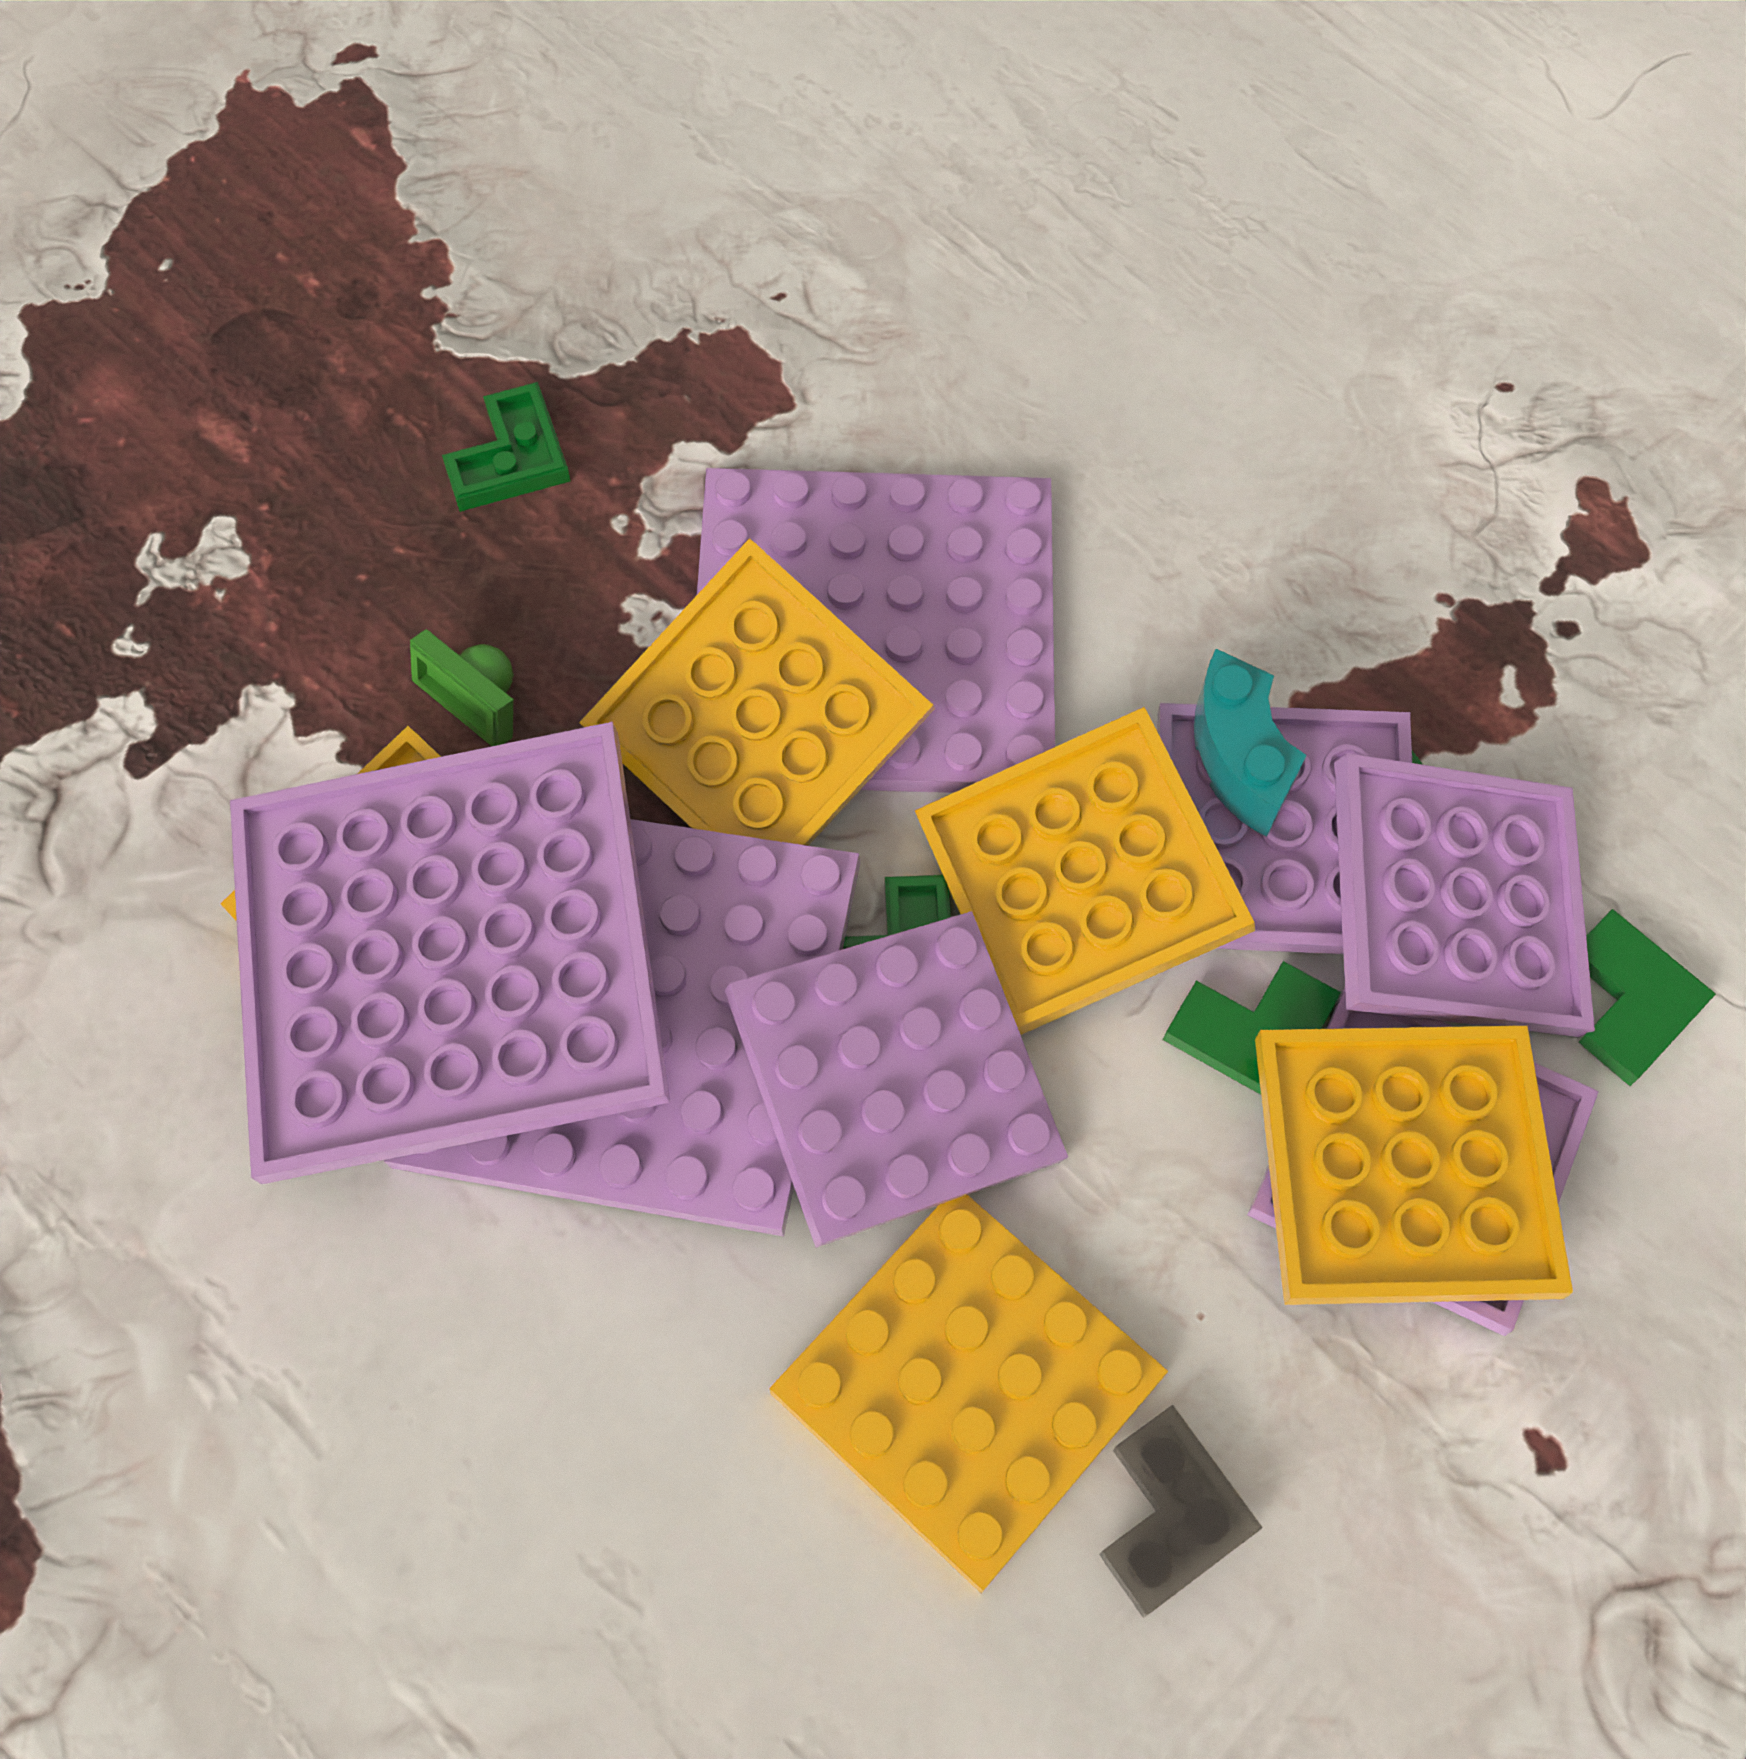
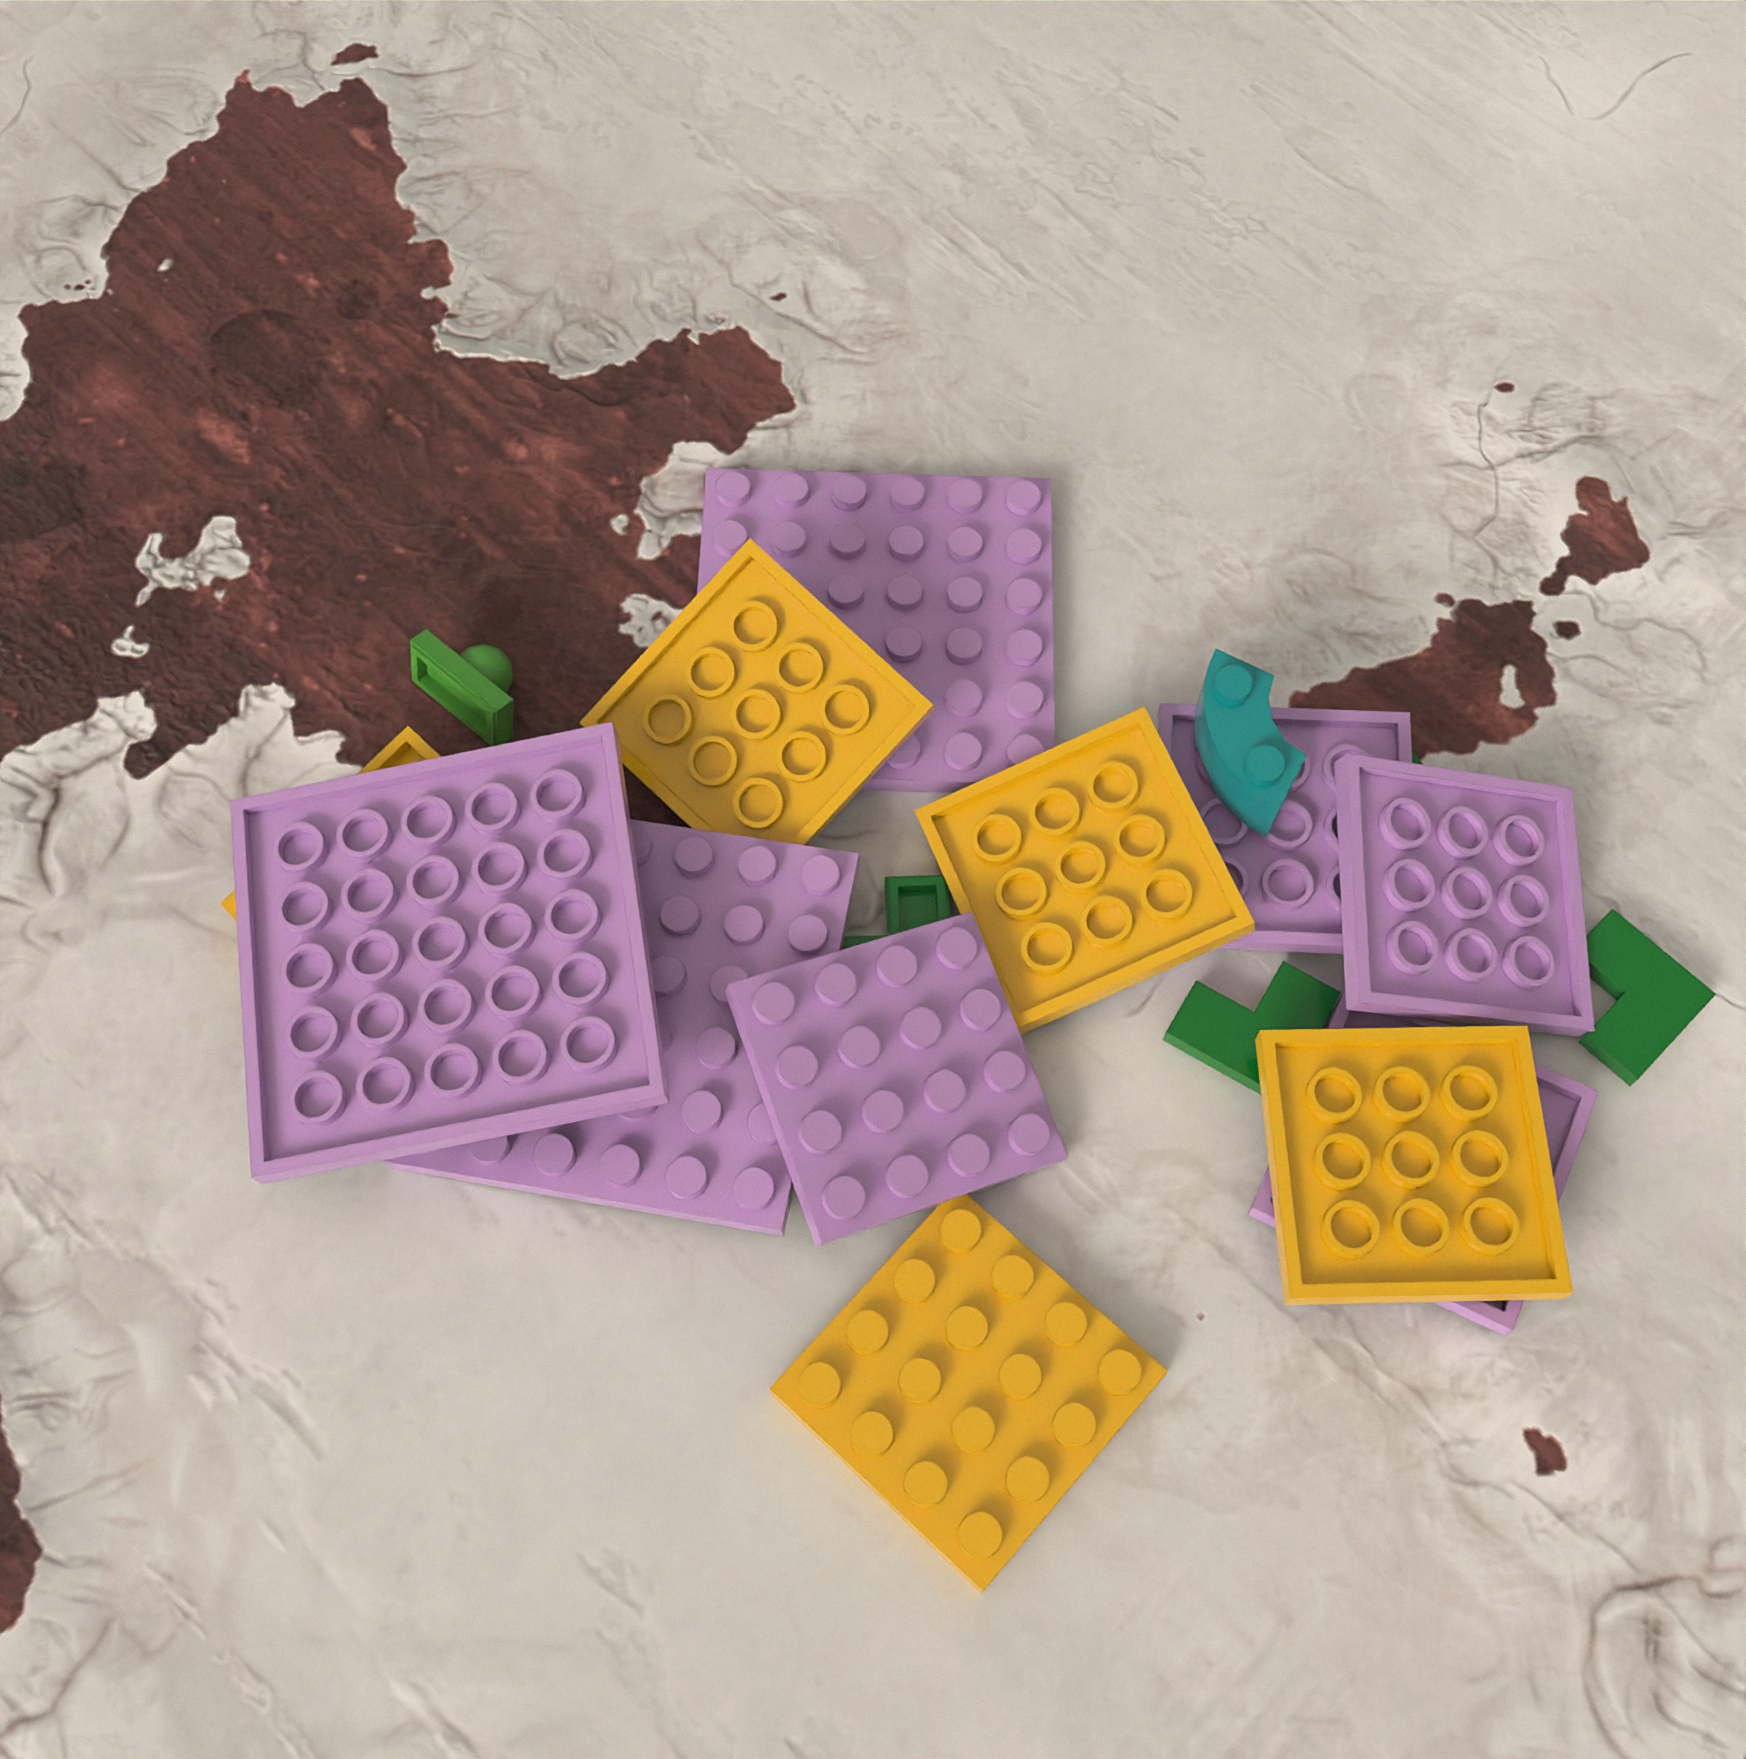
(521, 458): green tile -> none
(1194, 1517): clear smoke plate -> none

